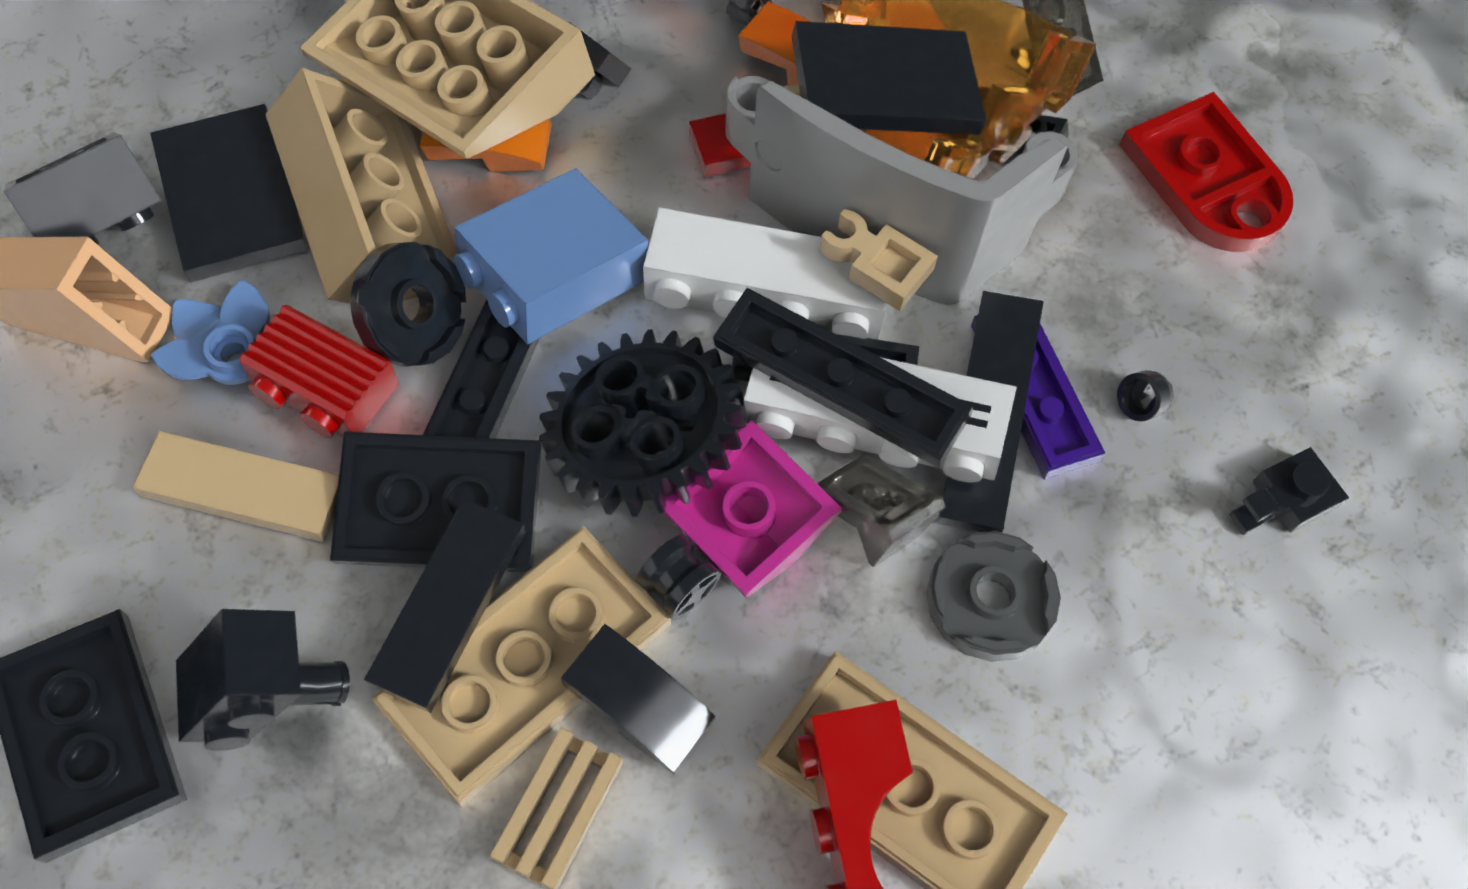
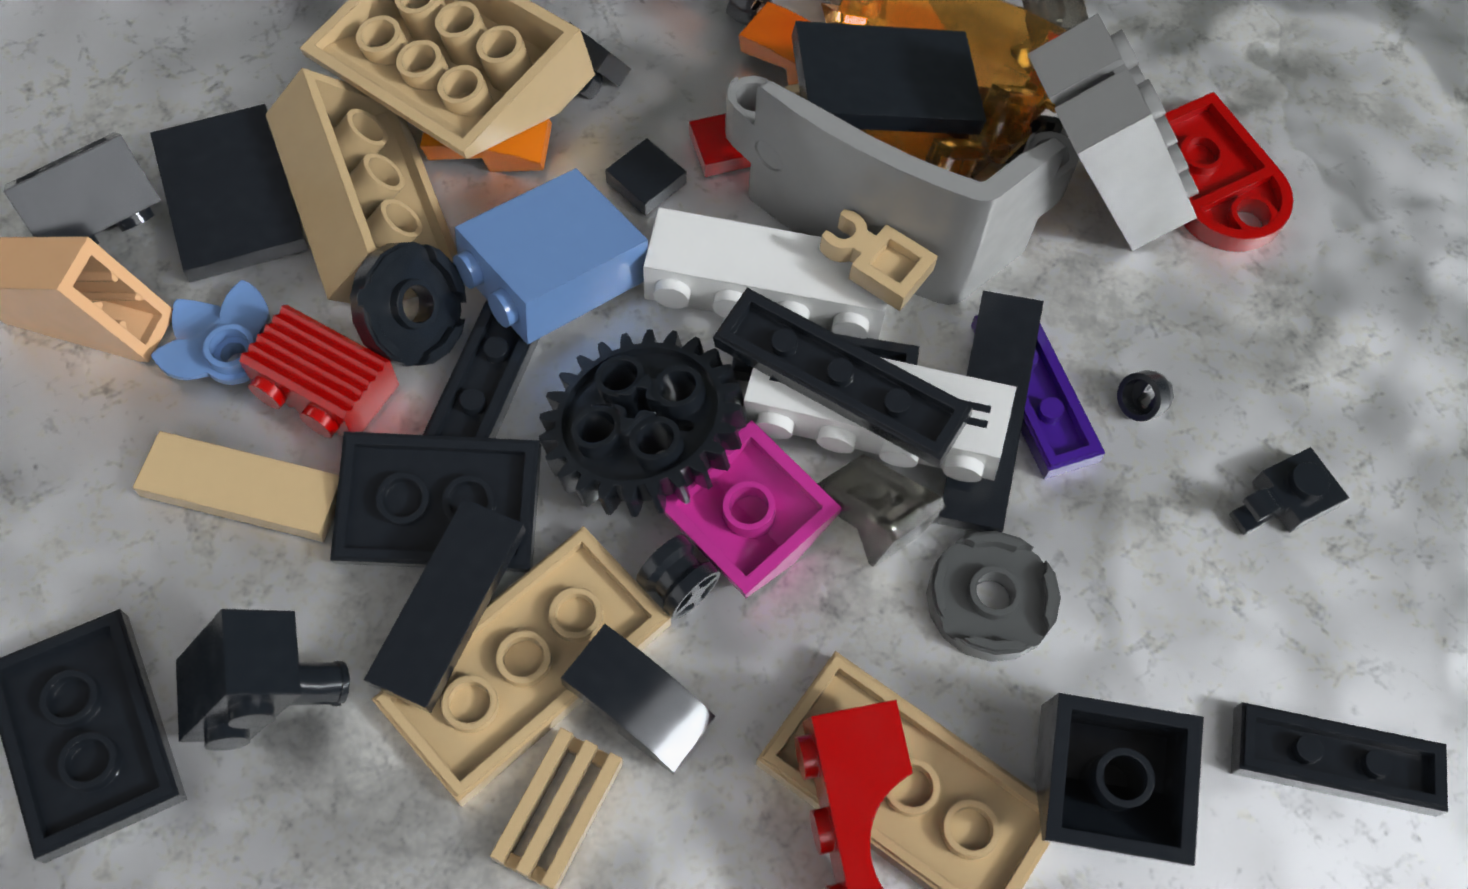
(646, 176): none -> black tile
(1117, 129): none -> light grey piece
(1119, 778): none -> black slope
(1339, 759): none -> black tile

